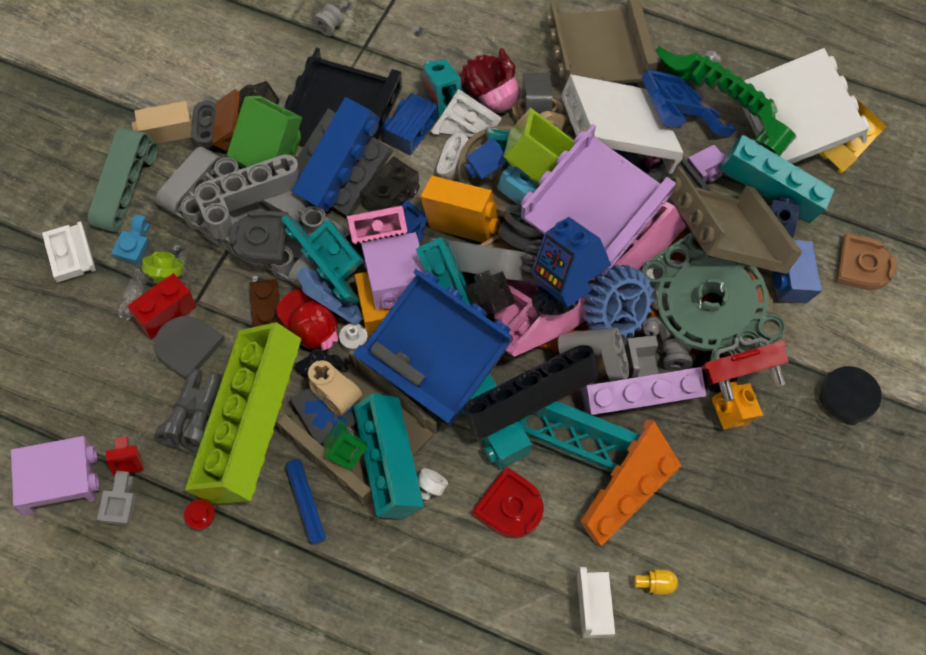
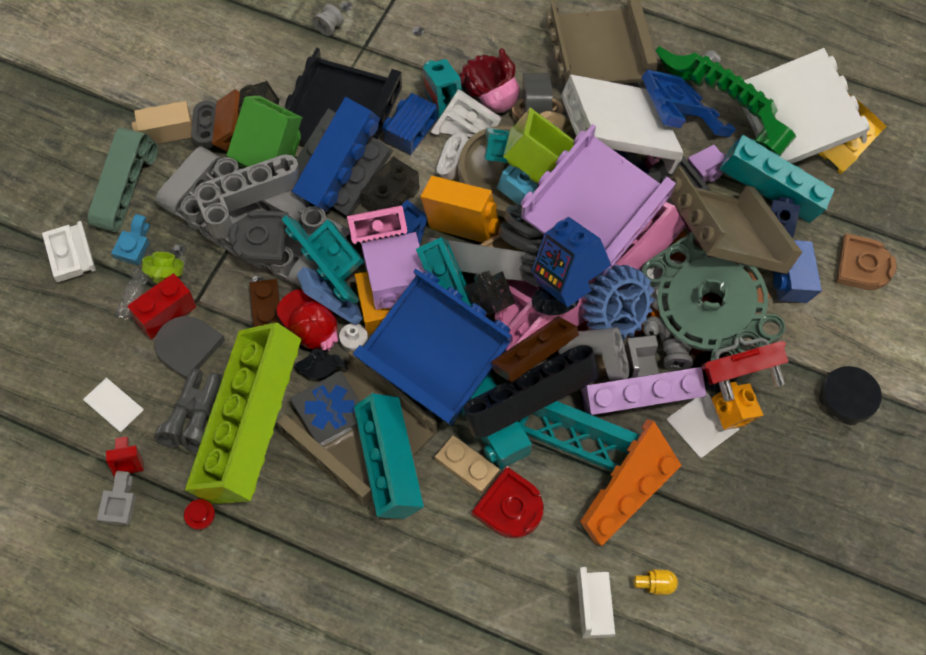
(53, 473): lavender panel -> none
(113, 404): none -> white sticker
(305, 501): blue axle -> none
(336, 391): tan piece -> none
(343, 446): green panel -> none
(398, 362): dark grey plate -> none
(431, 483): white tile -> none
(467, 465): none -> tan plate
(485, 160): blue brick -> none
(534, 348): none -> reddish brown plate
(700, 425): none -> white sticker

